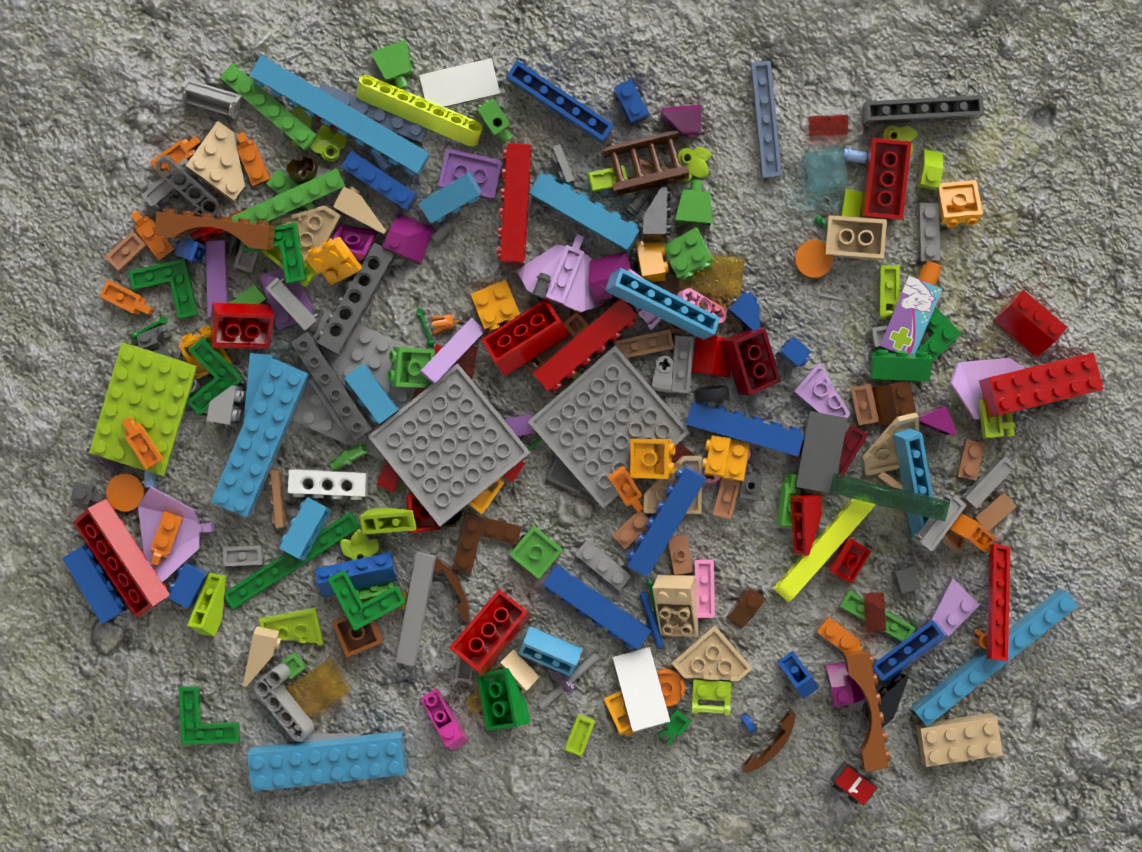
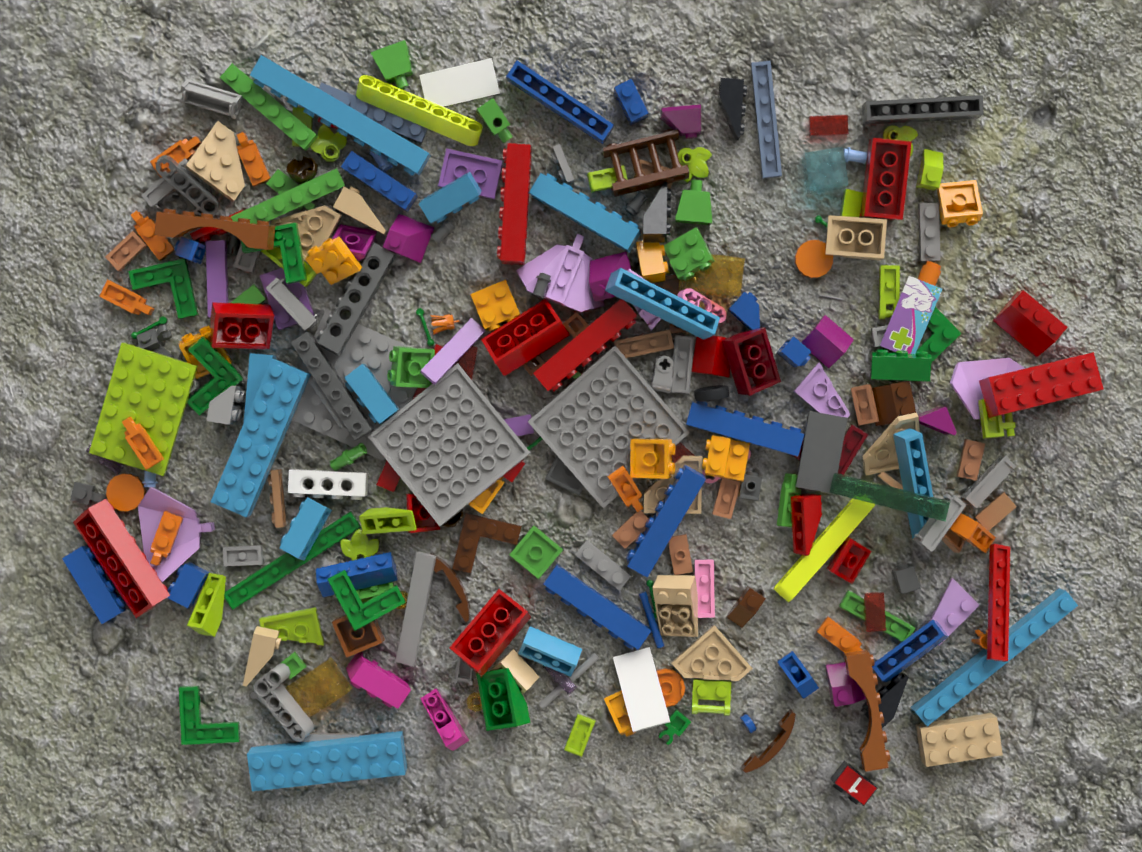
(377, 681): none -> dark pink wedge
(731, 99): none -> black slope
(827, 341): none -> magenta slope

